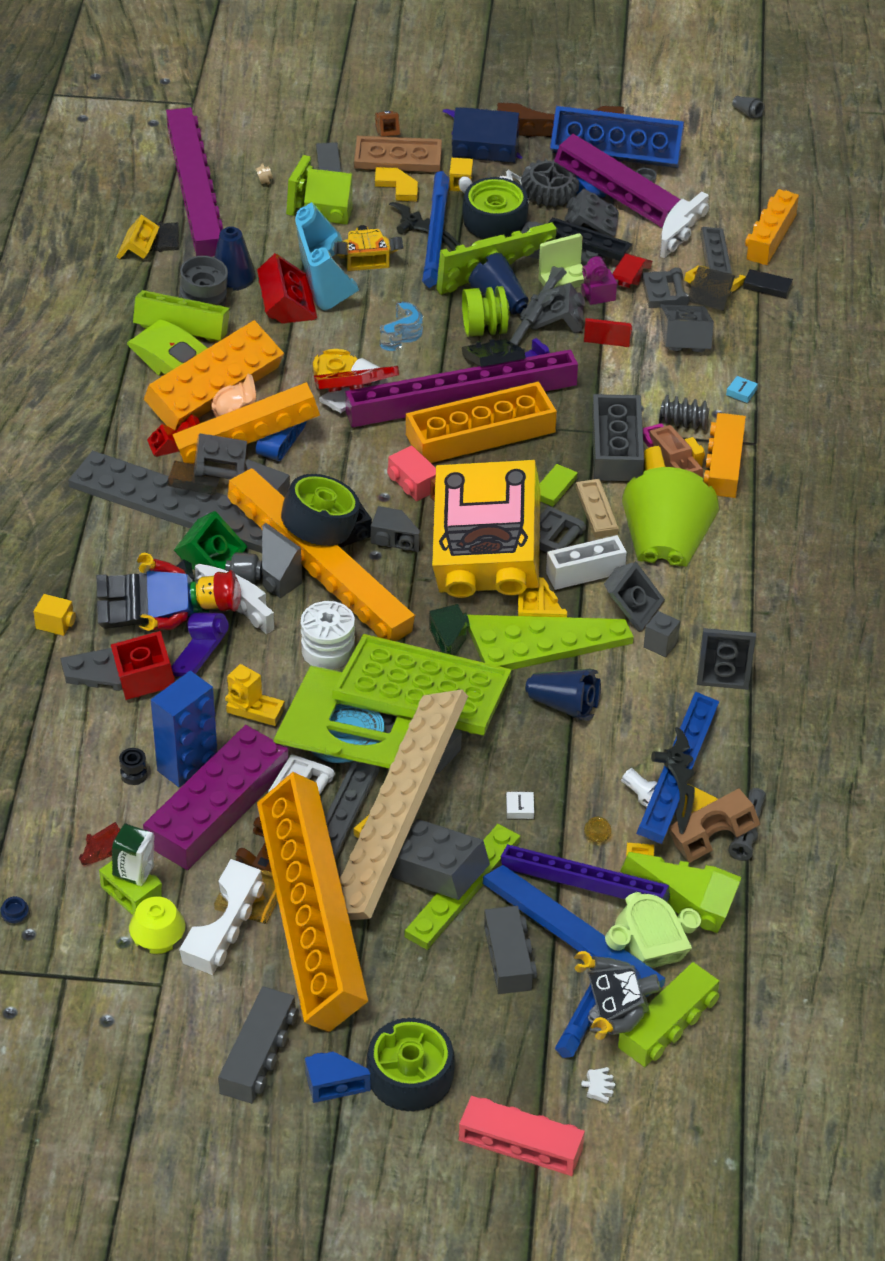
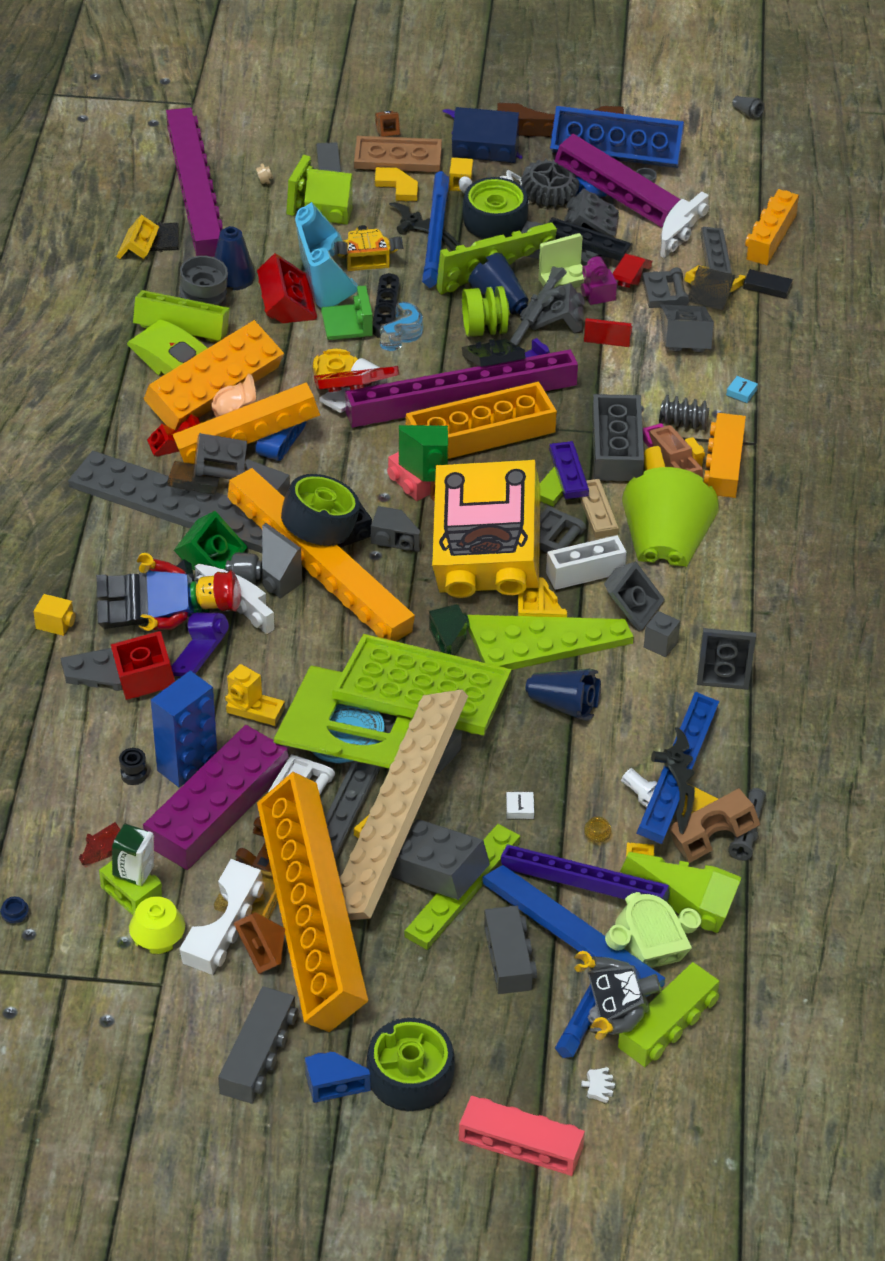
(262, 940): none -> dark orange slope
(327, 634): white wheel -> none
(349, 320): none -> bright green bracket
(385, 305): none -> black beam
(422, 449): none -> green slope
(569, 470): none -> dark purple tile

